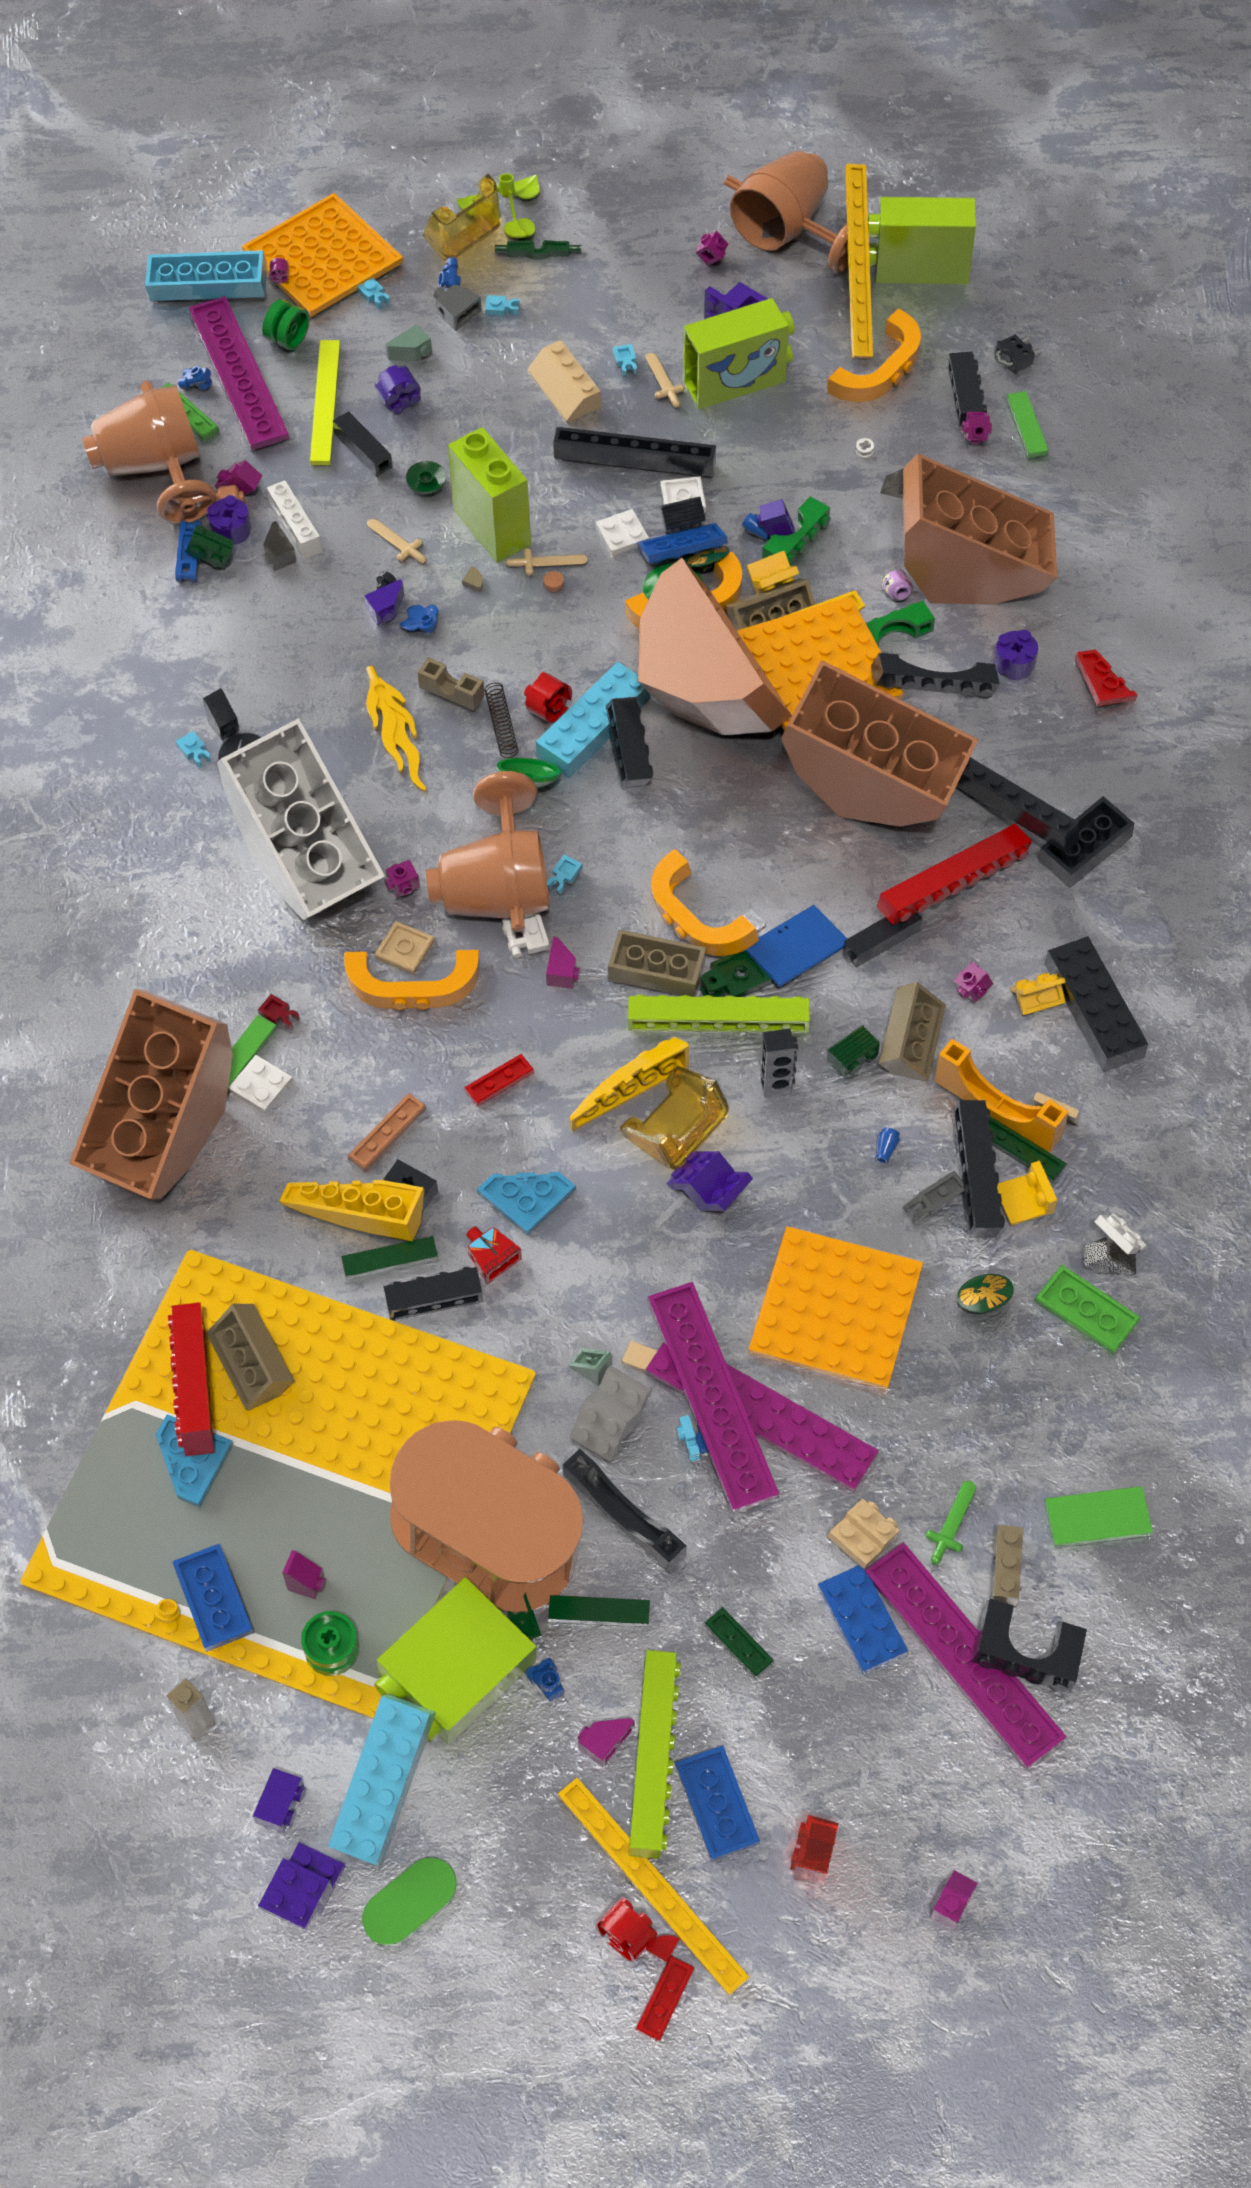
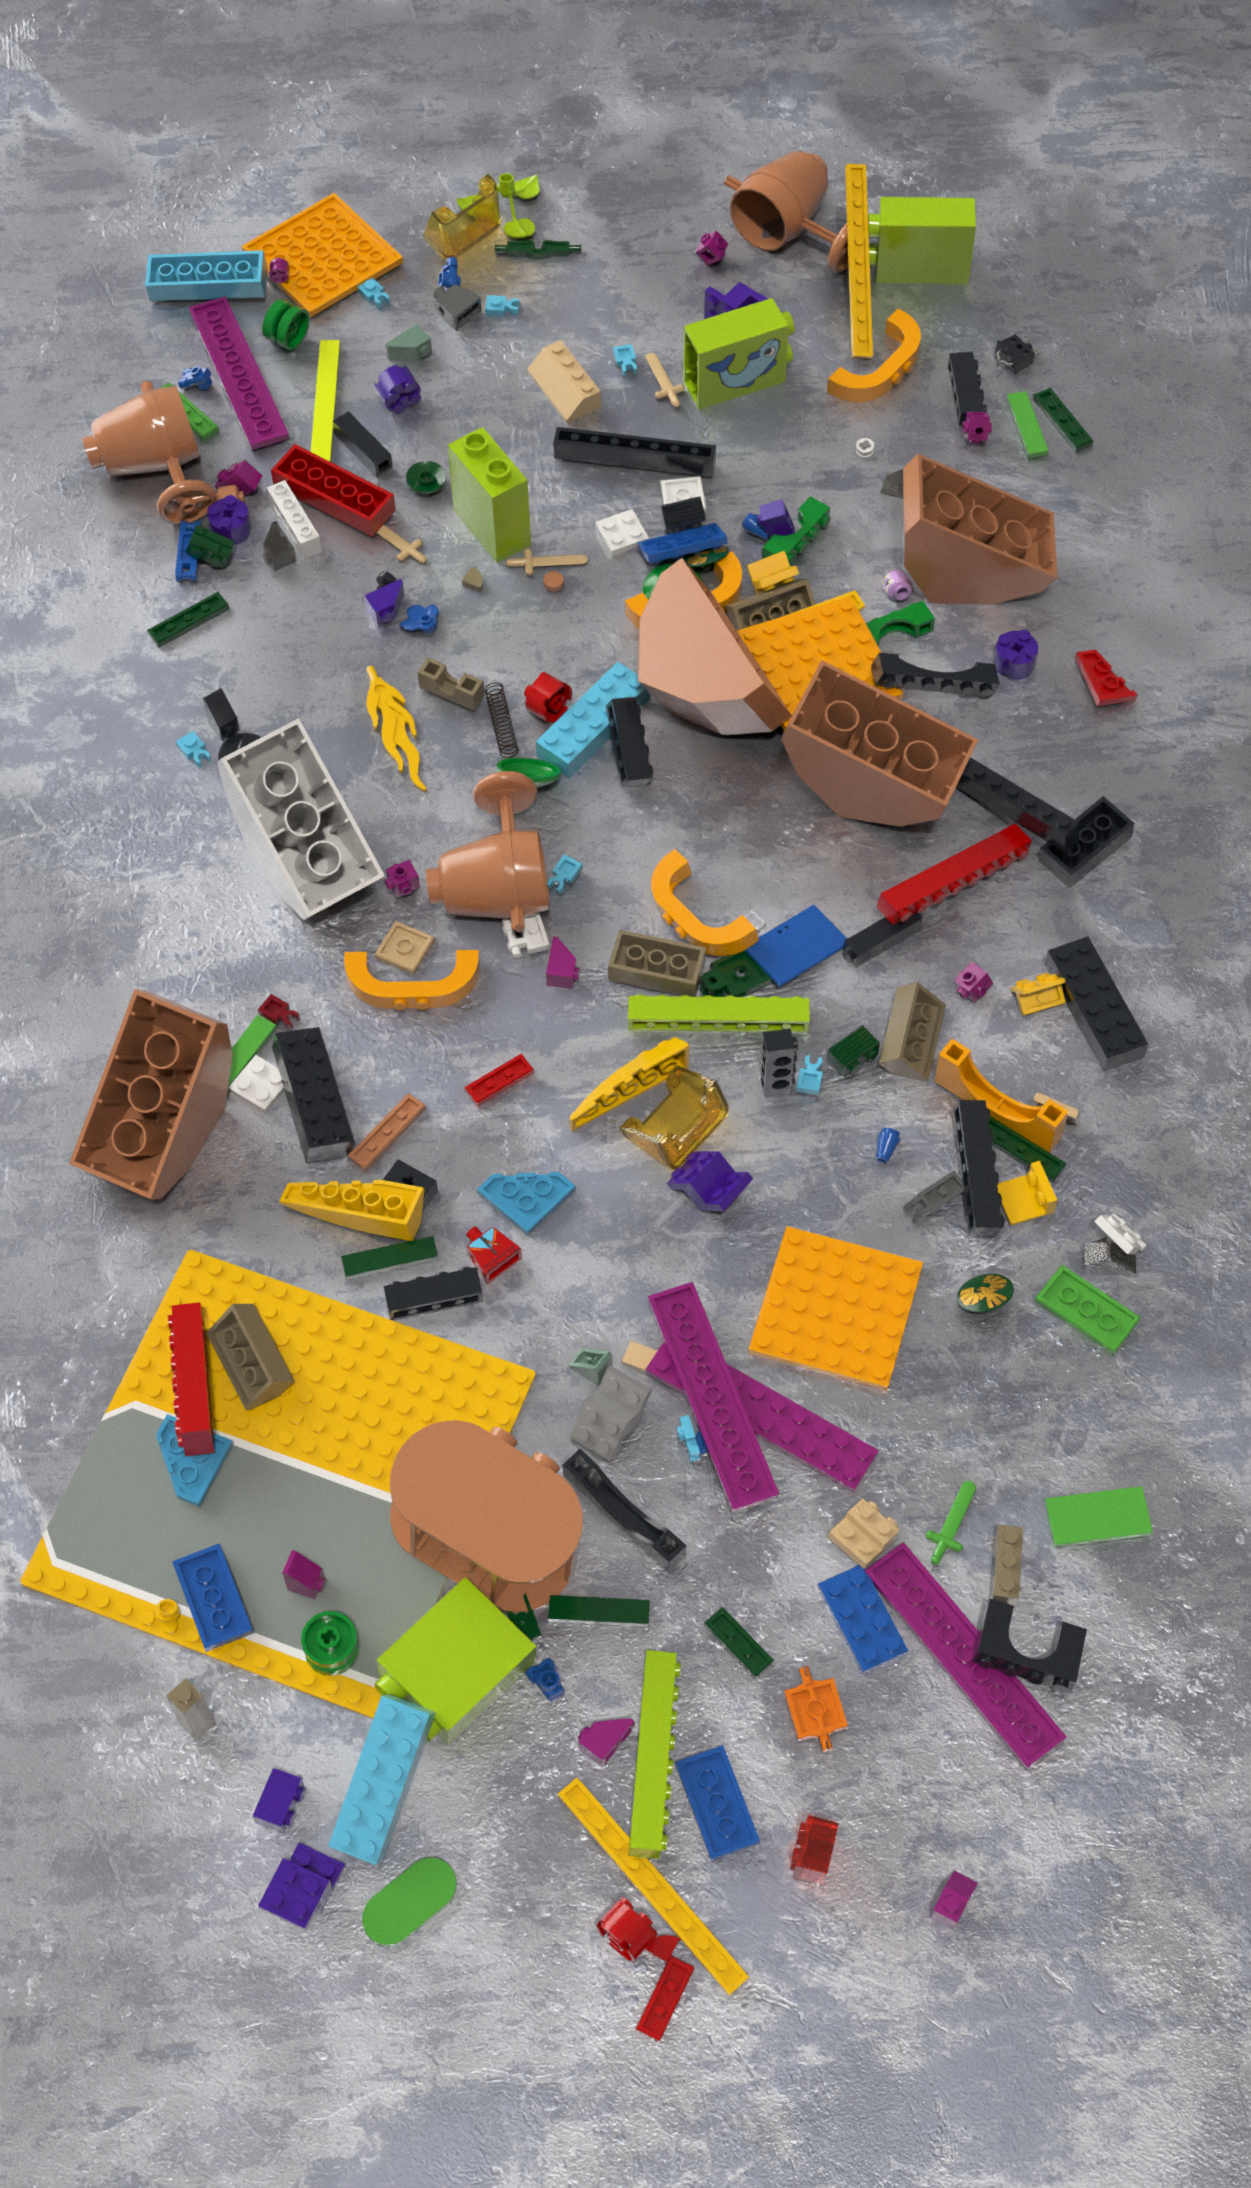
(188, 619): none -> dark green tile
(312, 1094): none -> black brick
(334, 490): none -> red brick
(810, 1078): none -> medium azure plate
(815, 1709): none -> orange plate
(1063, 420): none -> dark green tile

